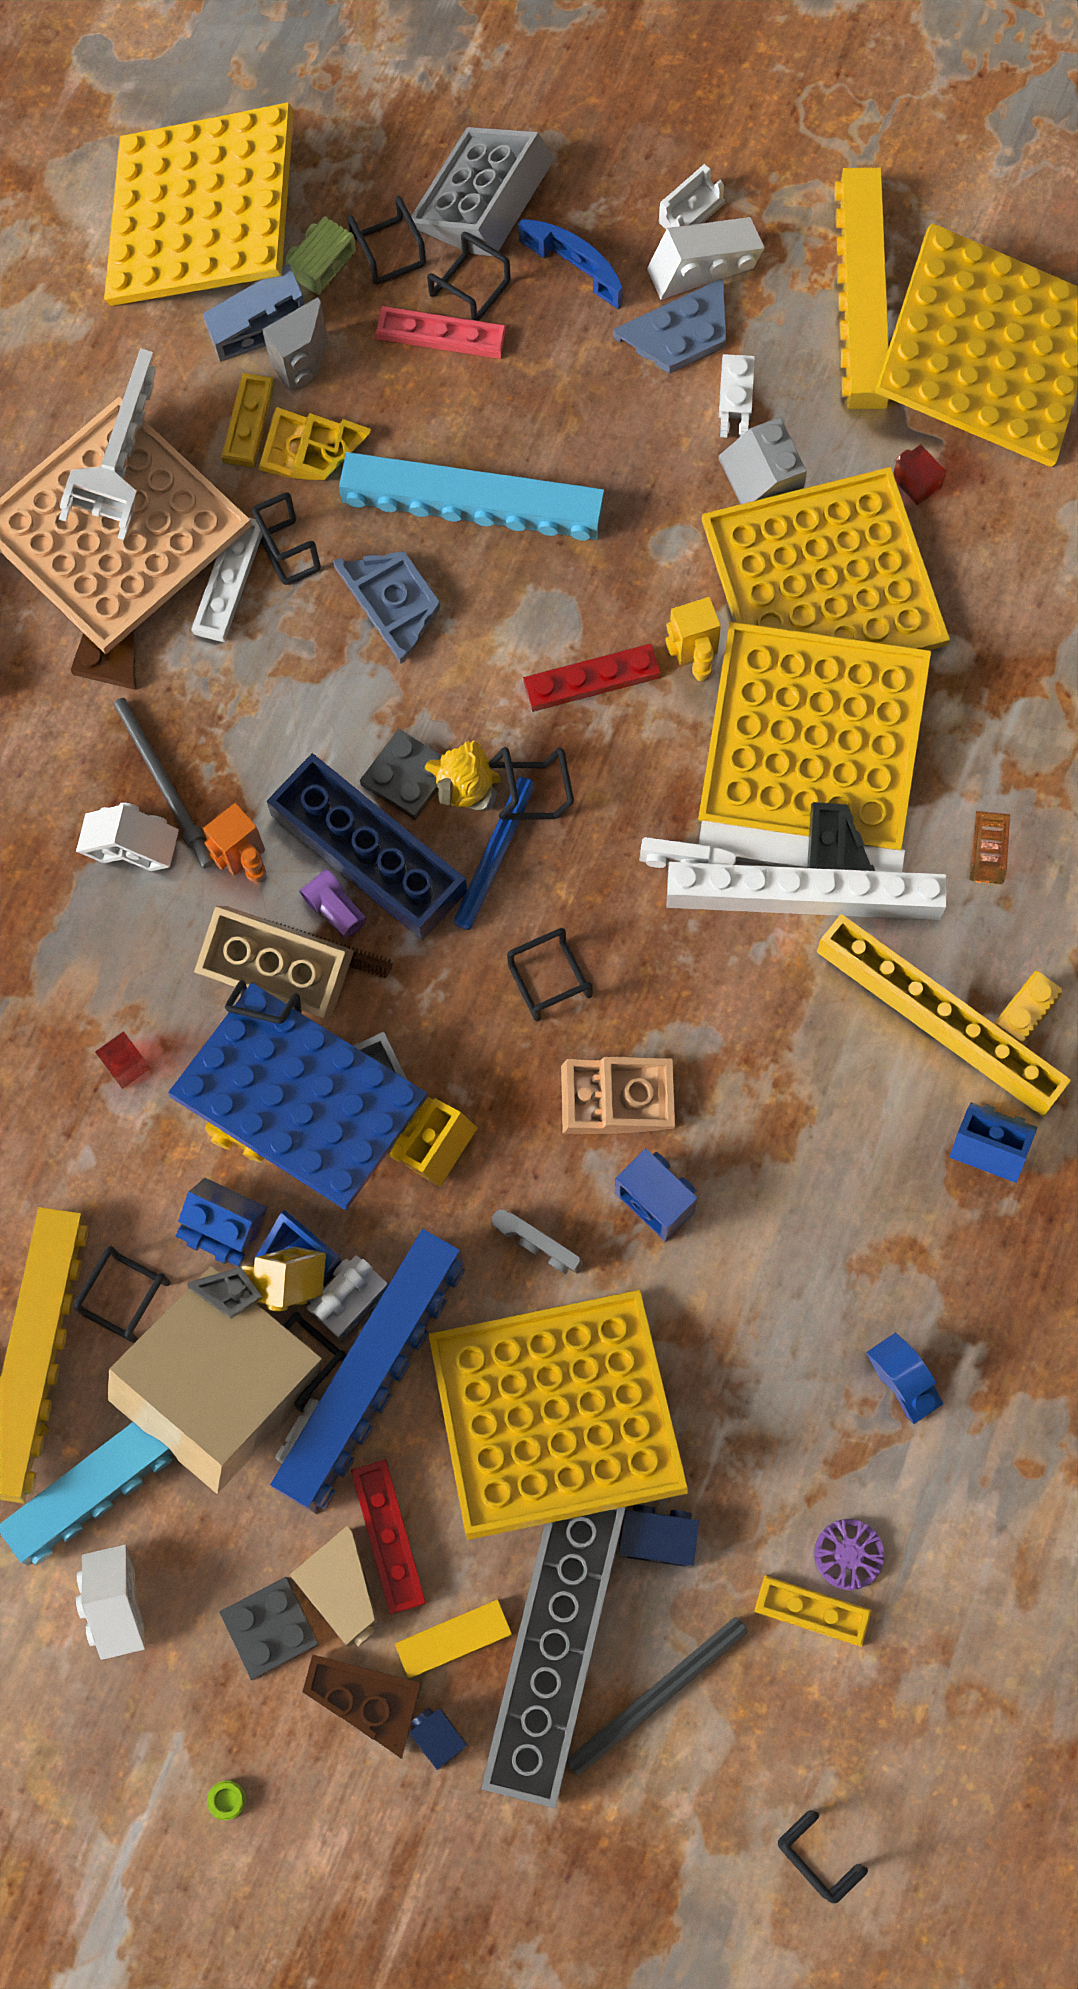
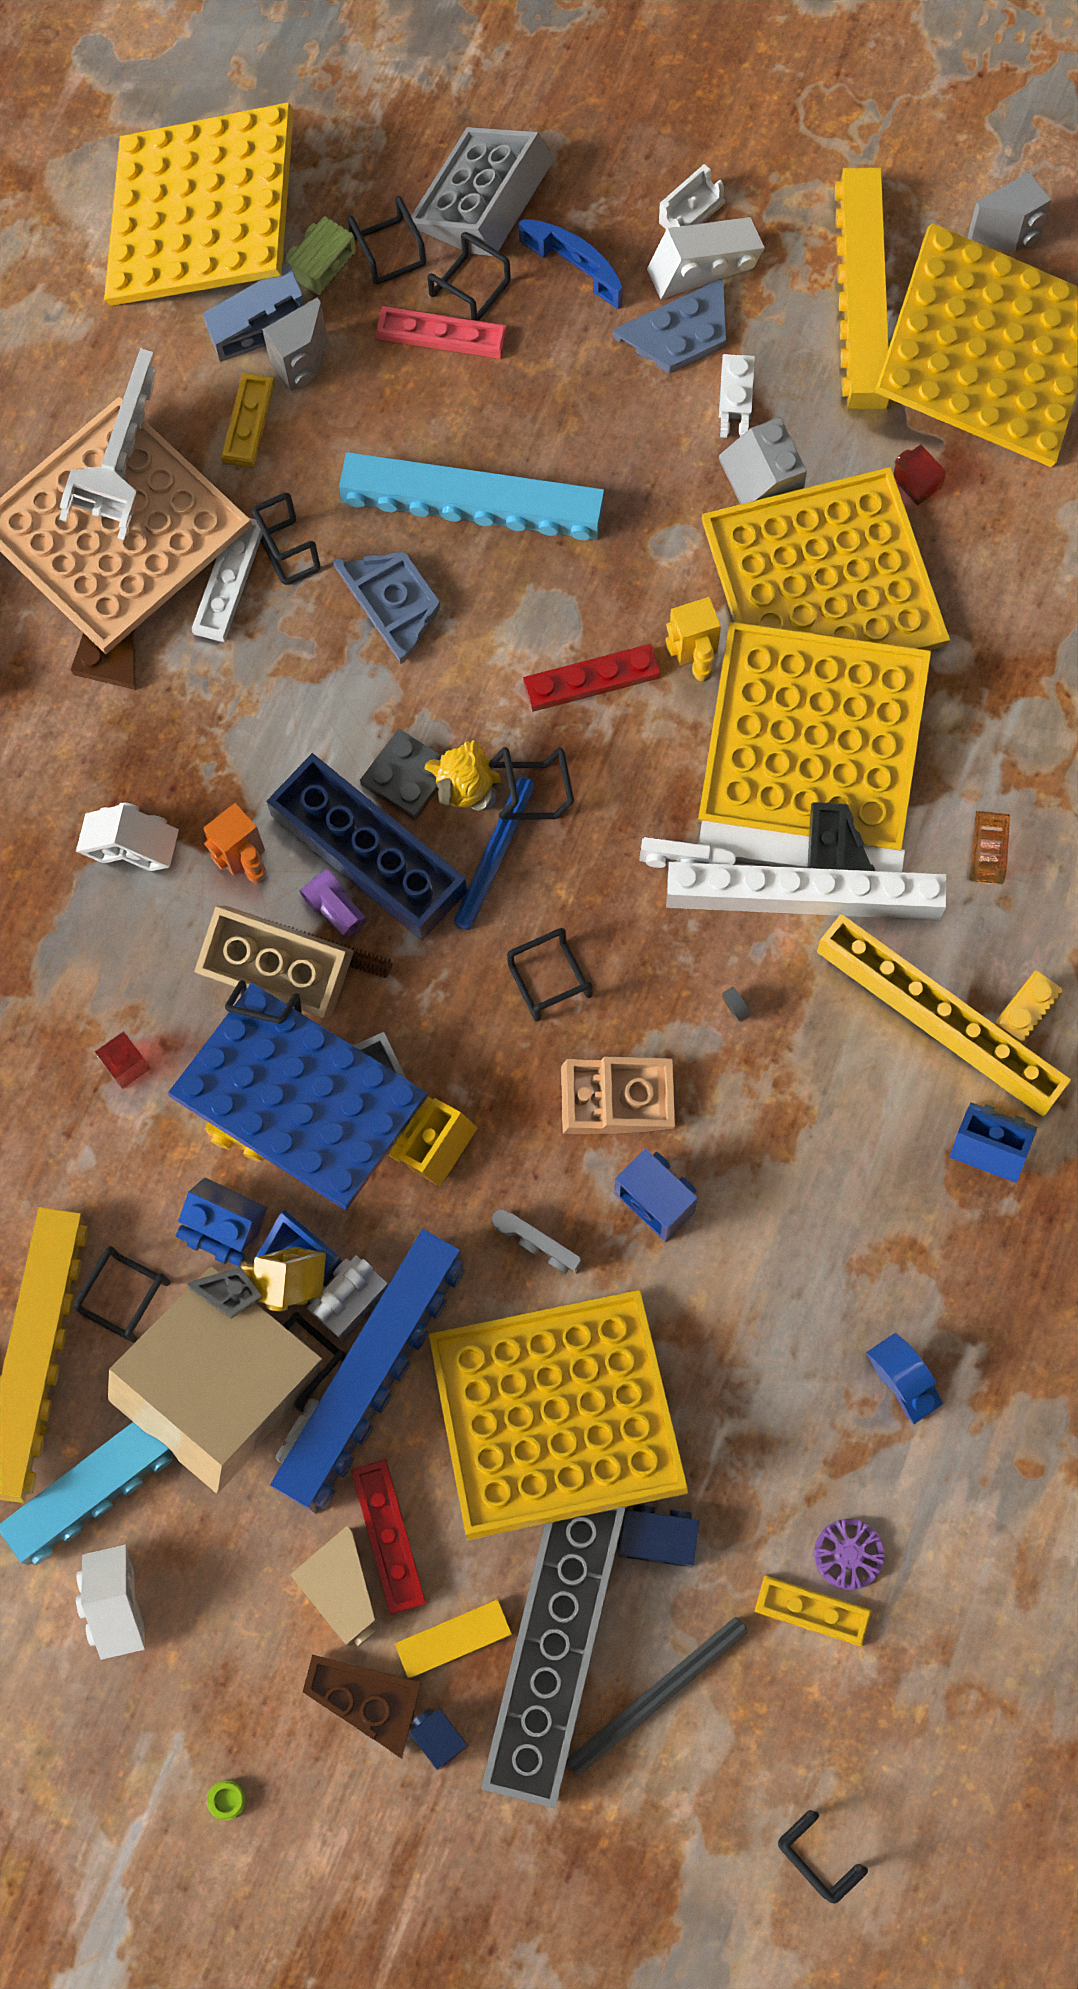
(191, 834): dark grey bar -> none
(269, 1628): dark grey plate -> none
(308, 445): yellow slope -> none
(736, 1004): none -> dark grey tile
(1011, 215): none -> light grey slope

